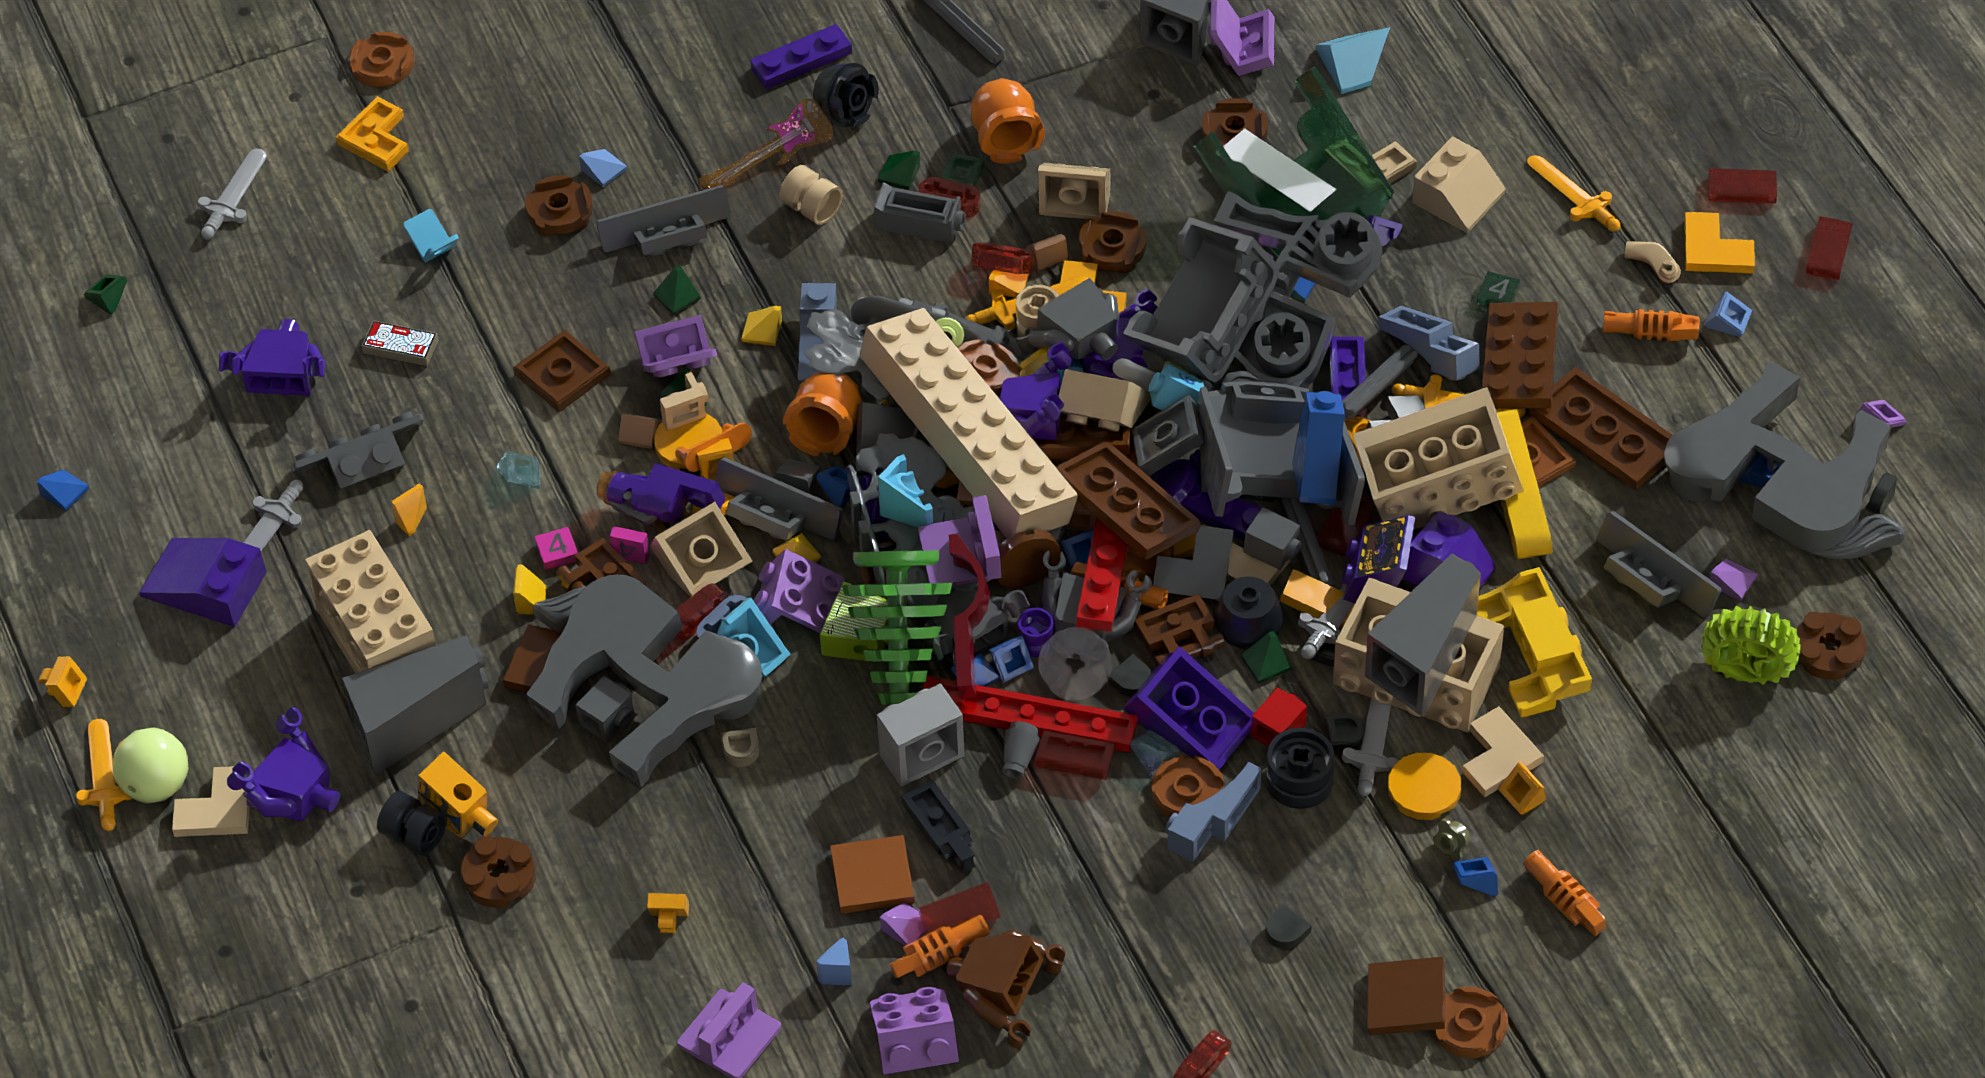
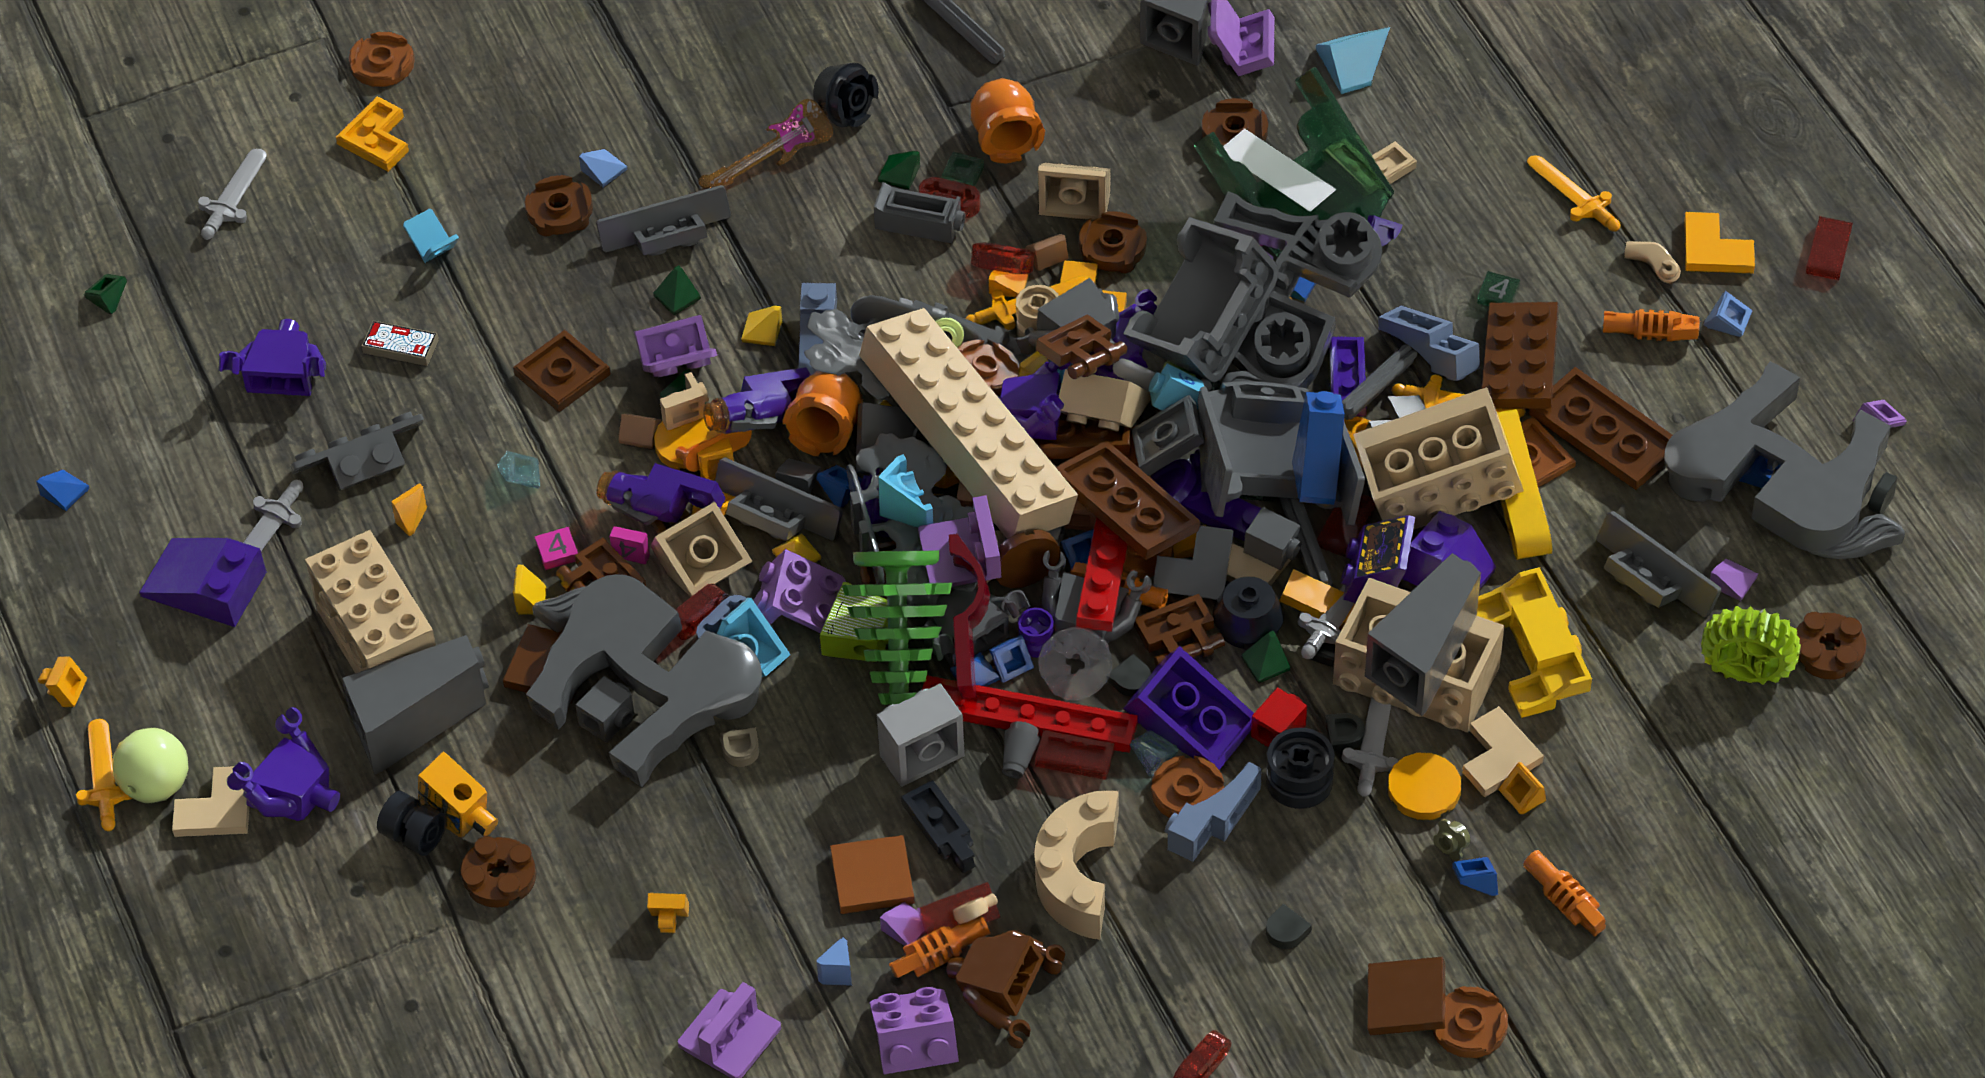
(758, 405): none -> dark purple plate
(801, 56): dark purple plate -> none
(812, 196): tan wheel -> none
(974, 908): none -> tan piece
(1062, 841): none -> tan brick
(1075, 341): none -> reddish brown plate
(1457, 185): tan slope -> none
(1742, 185): clear red tile -> none

